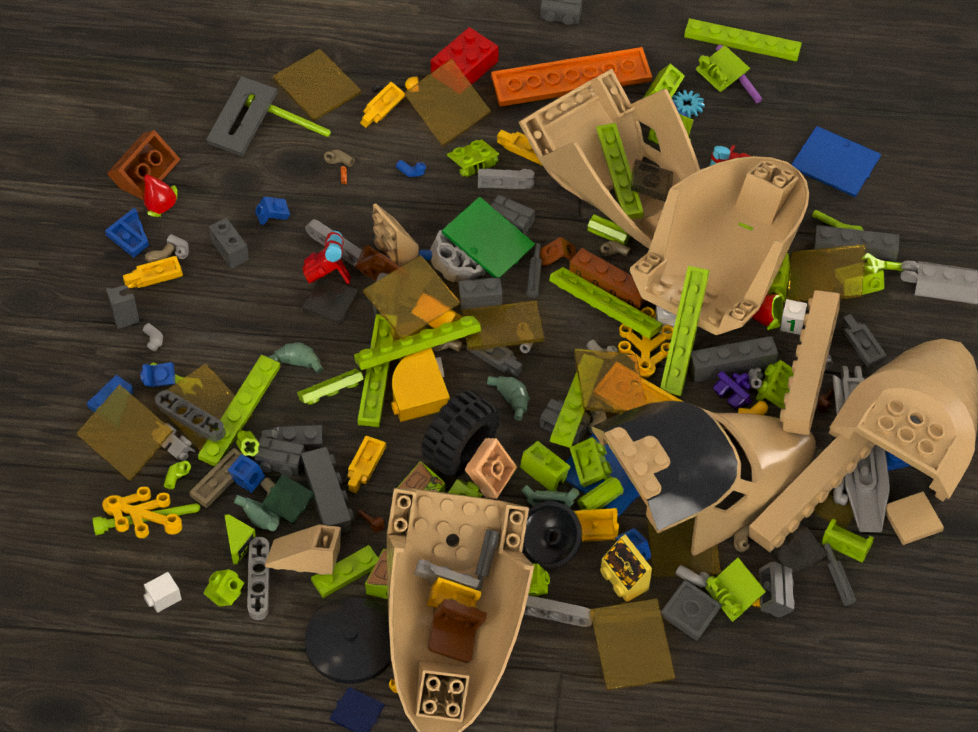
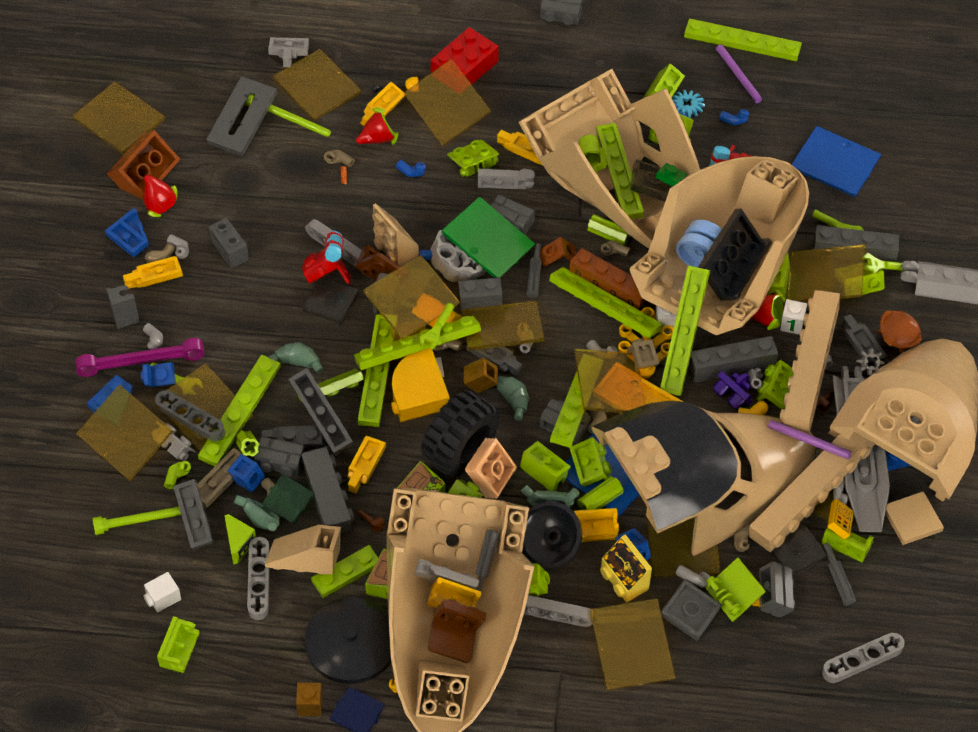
(88, 365): none -> magenta piece
(115, 505): yellow plant -> none
(118, 117): none -> clear yellow piece
(178, 645): none -> lime hinge
(193, 514): none -> dark grey plate
(223, 587): lime brick -> none
(272, 208): blue bracket -> none
(288, 48): none -> light grey hinge
(309, 699): none -> pearl gold brick
(321, 411): none -> dark grey brick
(377, 130): none -> red hat
(433, 335): none -> lime piece
(480, 375): none -> pearl gold brick
(563, 76): orange plate -> none
(595, 155): none -> lime piece
(643, 353): none -> dark tan bracket
(670, 174): none -> green bracket
(697, 241): none -> light blue wheel
(721, 68): lime hinge -> none
(734, 256): none -> black bracket
(736, 119): none -> blue arm
(809, 439): none -> medium lavender bar
(840, 519): none -> yellow tile
(864, 659): none -> light grey beam
(876, 362): none -> light grey gear
(899, 330): none -> dark orange helmet

